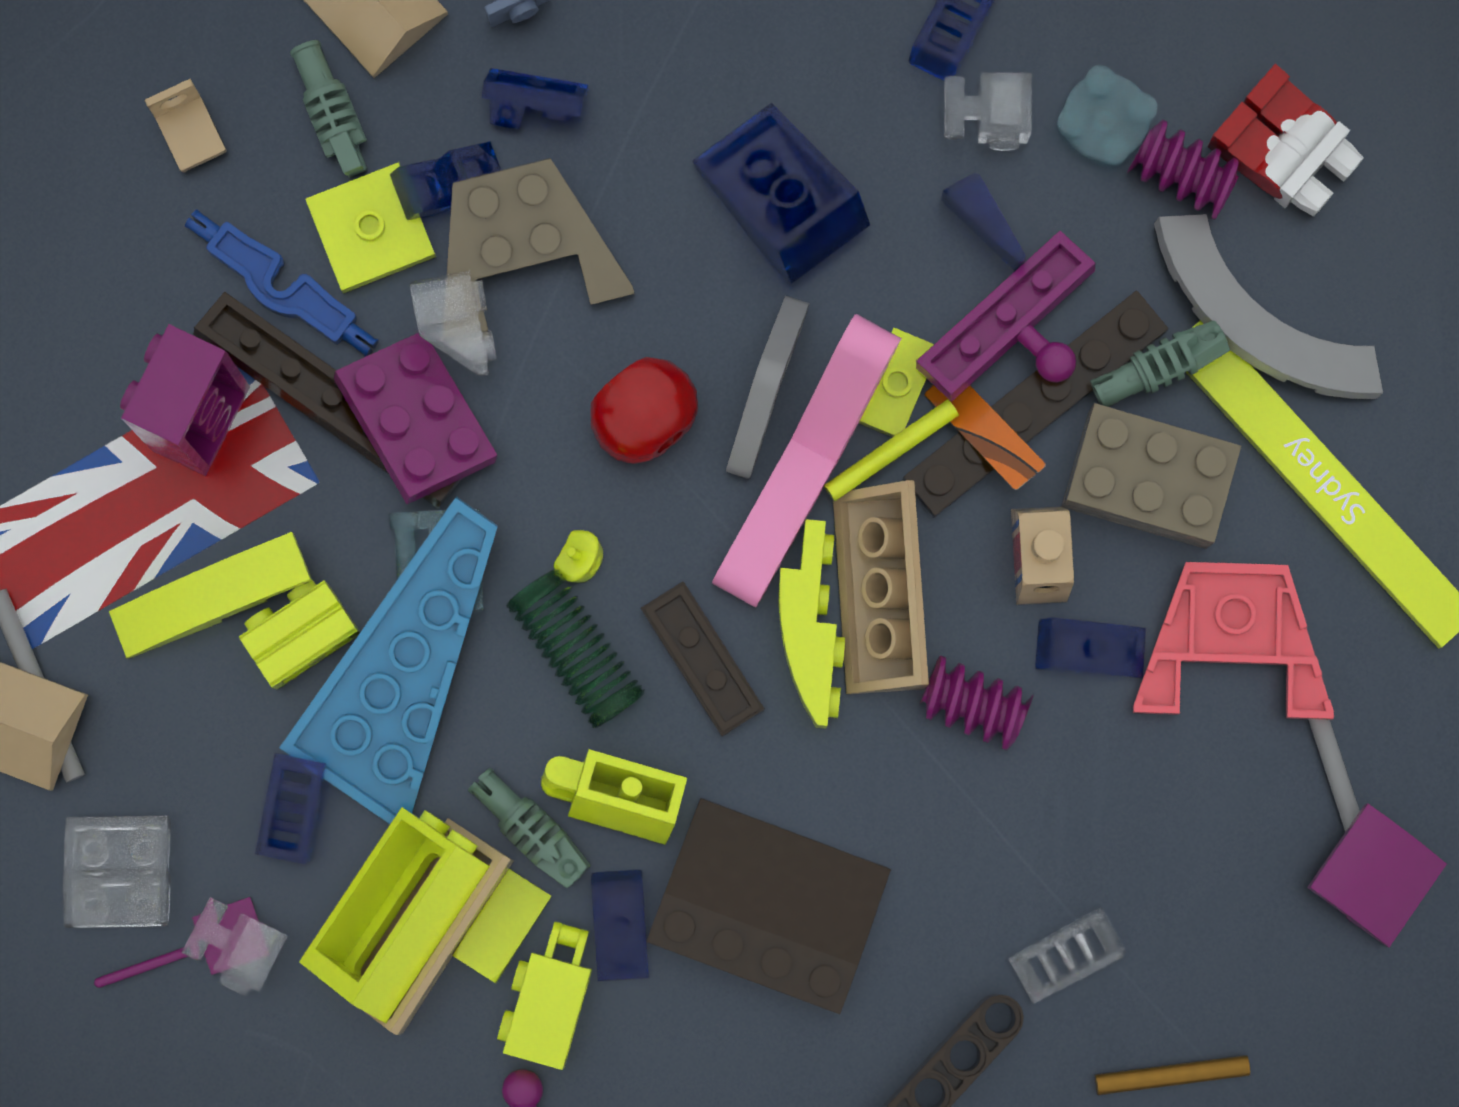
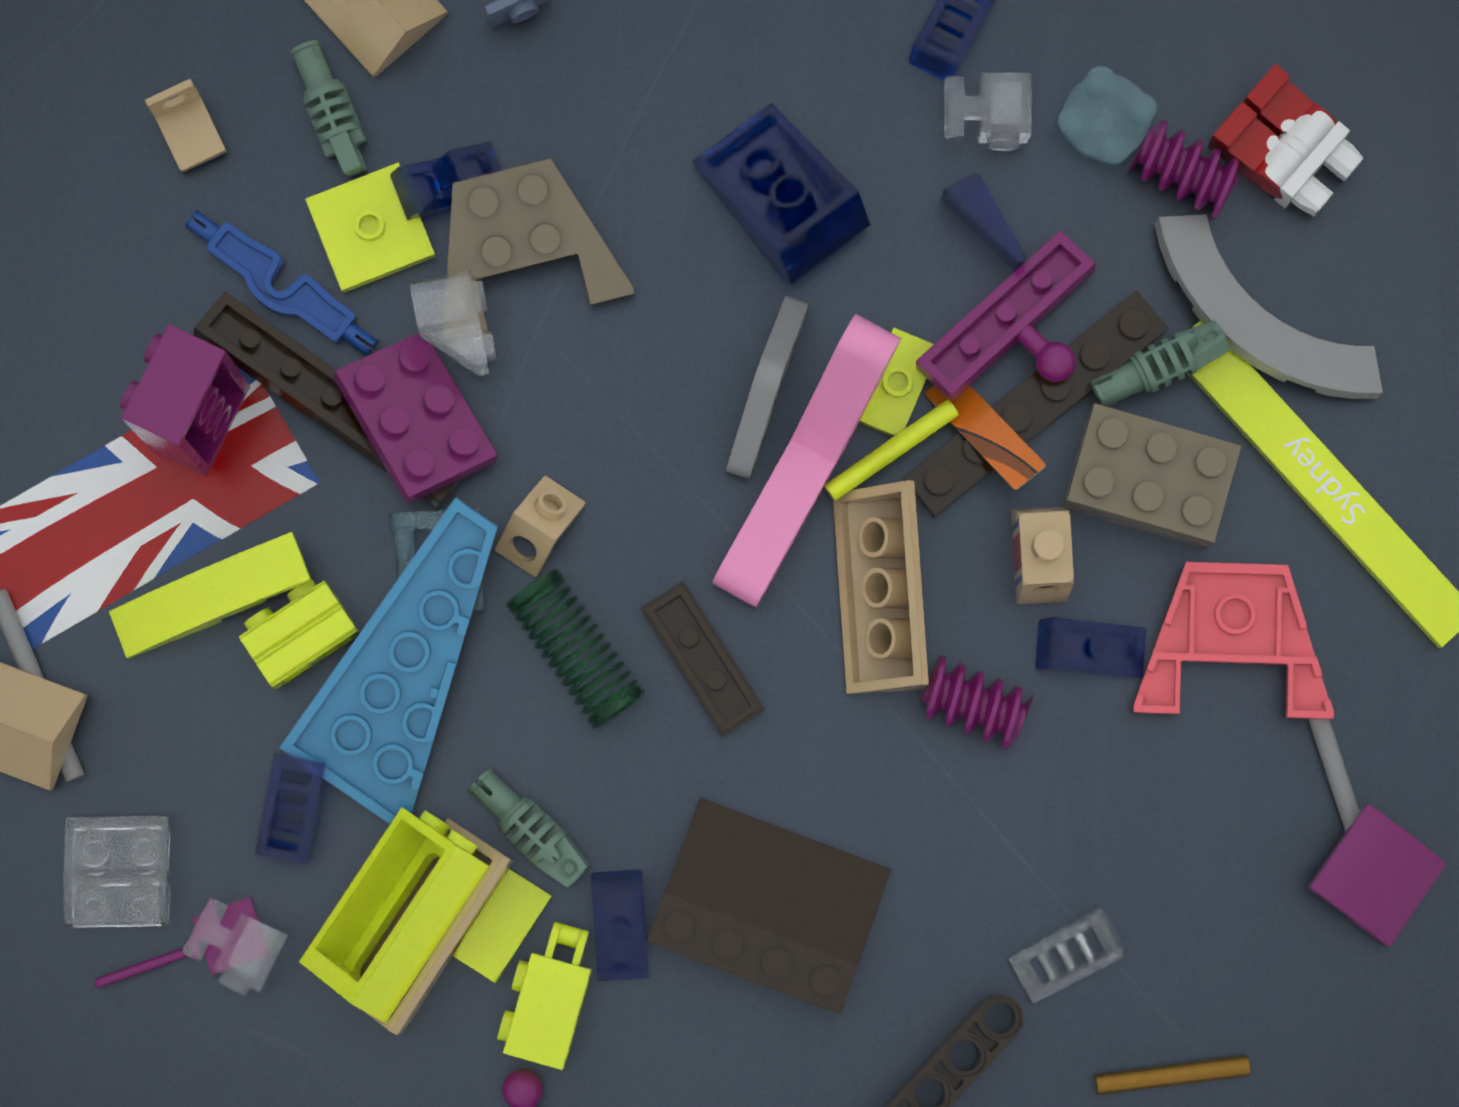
(514, 91): clear blue hinge -> none
(542, 521): none -> tan bracket
(579, 557): neon yellow piece -> none
(617, 794): neon yellow brick -> none
(644, 410): red piece -> none
(809, 645): neon yellow slope -> none

